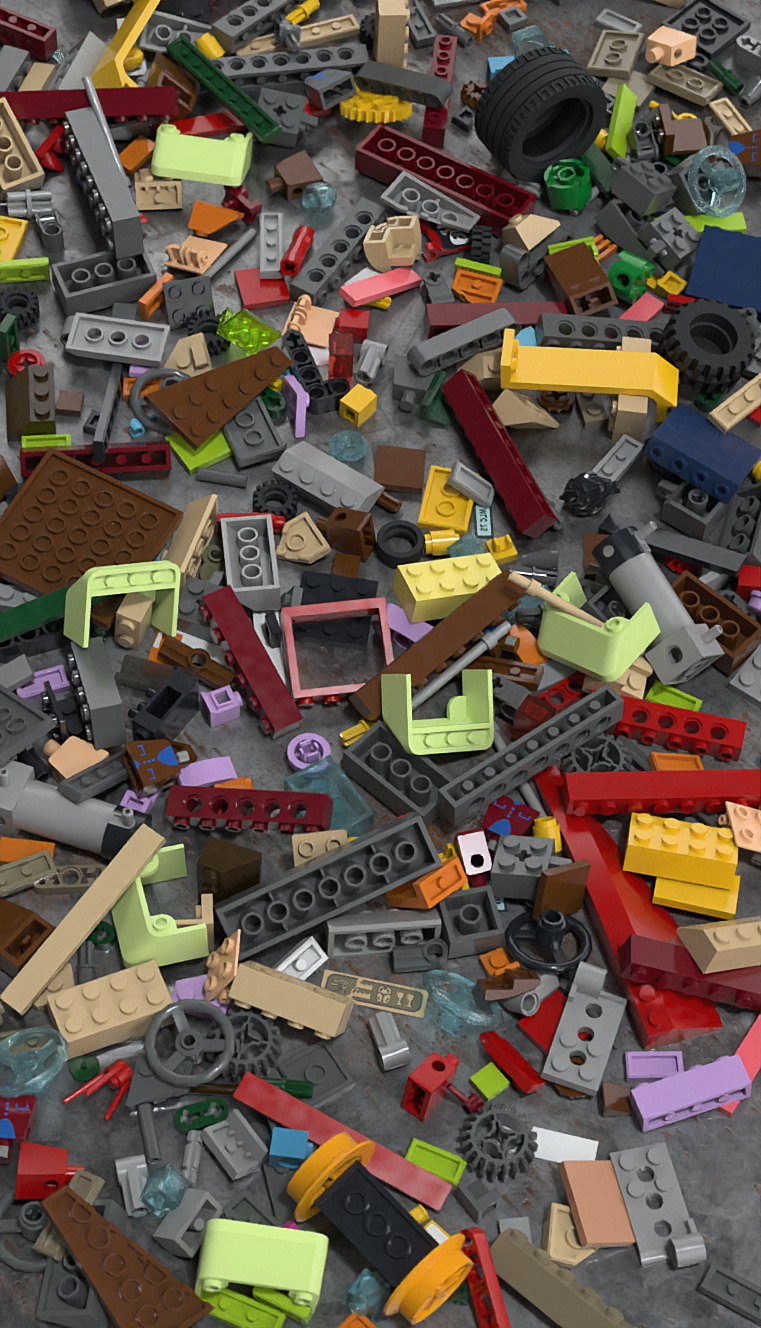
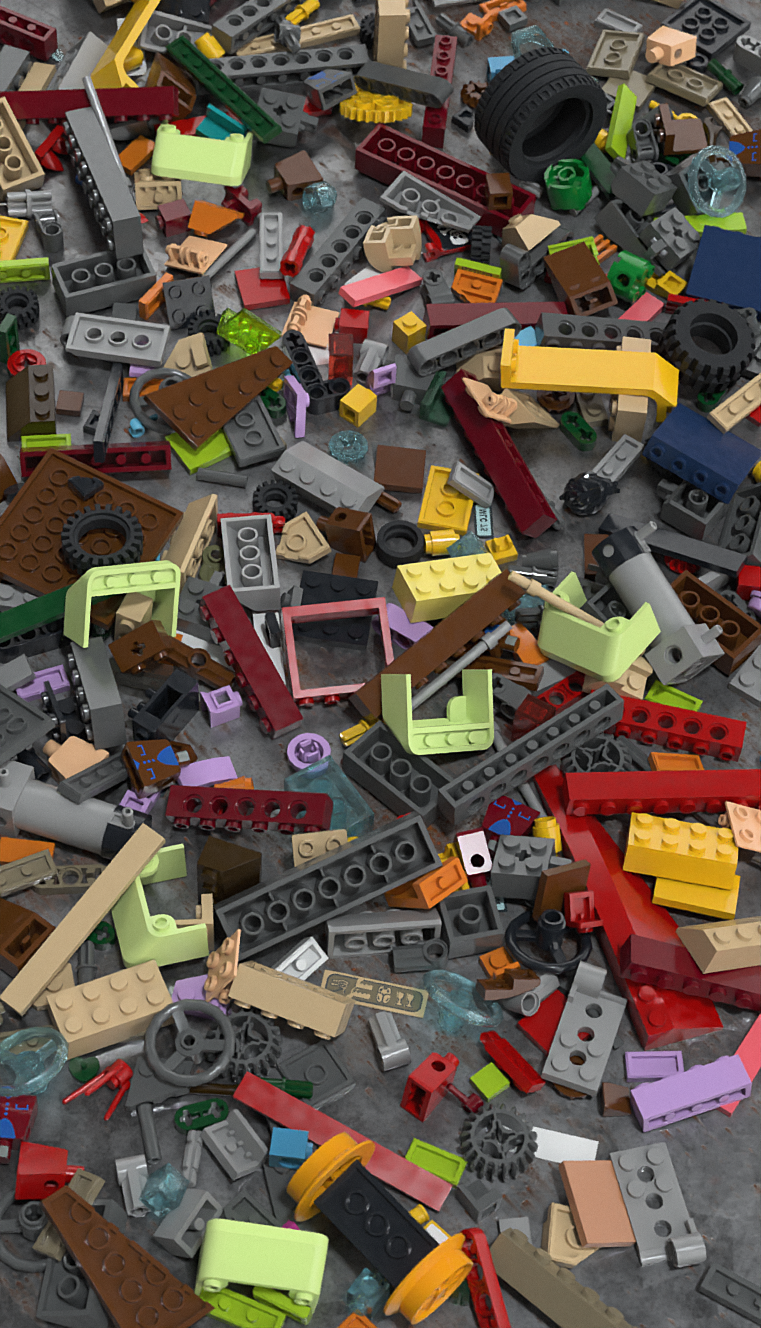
(85, 487): none -> black tile
(95, 519): none -> black tyre
(127, 648): none -> reddish brown brick
(173, 218): none -> dark red brick
(219, 125): none -> teal panel
(380, 379): none -> lavender slope
(408, 331): none -> yellow brick
(490, 403): none -> light nougat hinge
(498, 191): none -> reddish brown brick
(576, 432): none -> dark green beam
(580, 911): none -> red bracket

